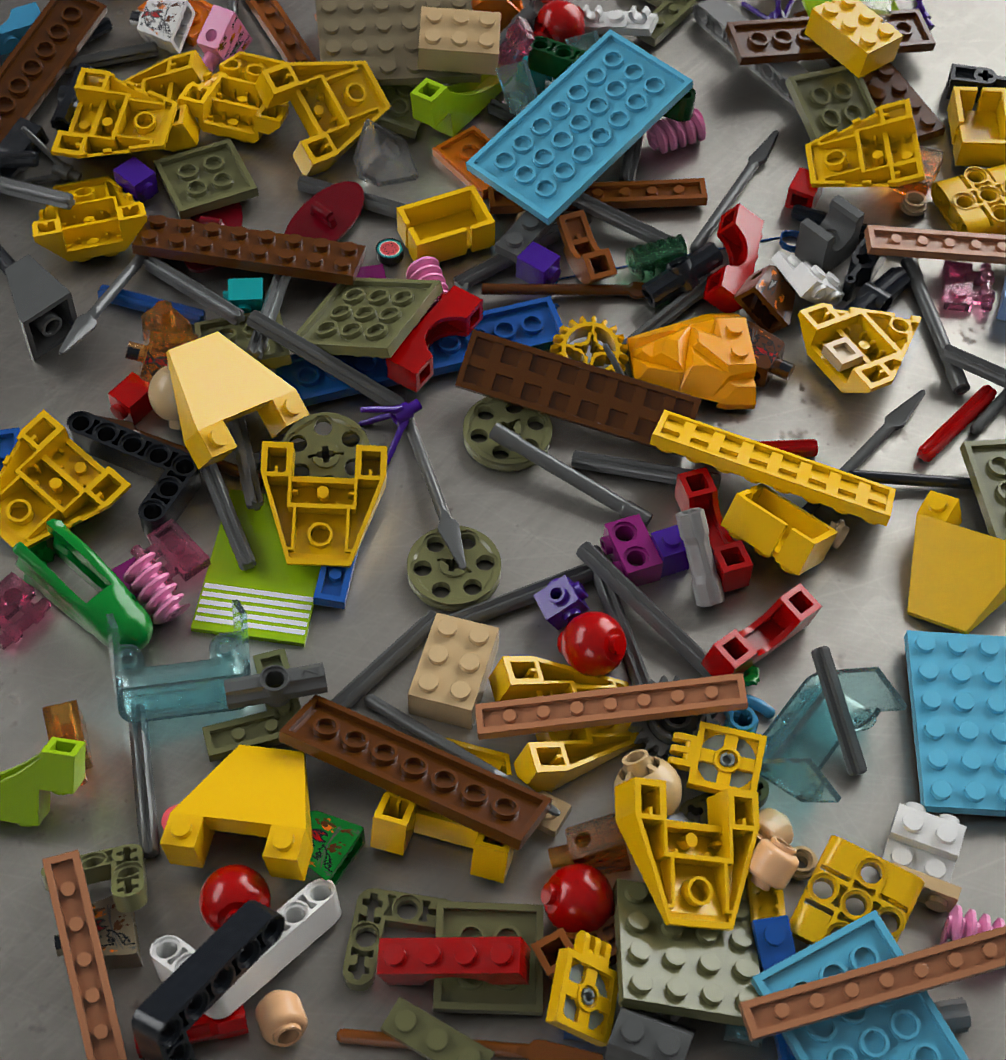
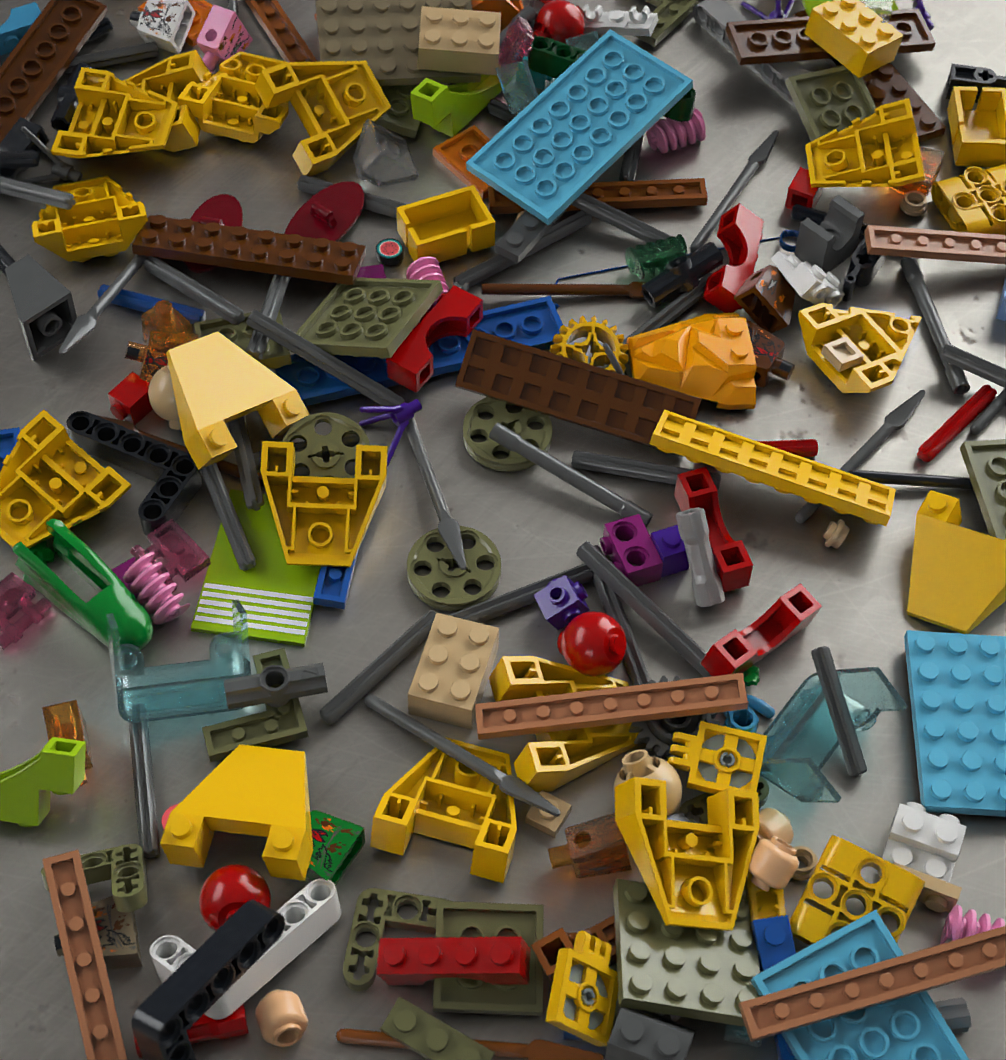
(136, 179): dark purple brick -> none
(205, 178): olive plate -> none
(246, 293): teal brick -> none
(416, 771): reddish brown plate -> none
(538, 265): dark purple brick -> none
(578, 898): red brick -> none
(581, 250): dark orange arch -> none
(778, 529): yellow piece -> none
(882, 292): black piece -> none
(958, 286): clear pink plate -> none

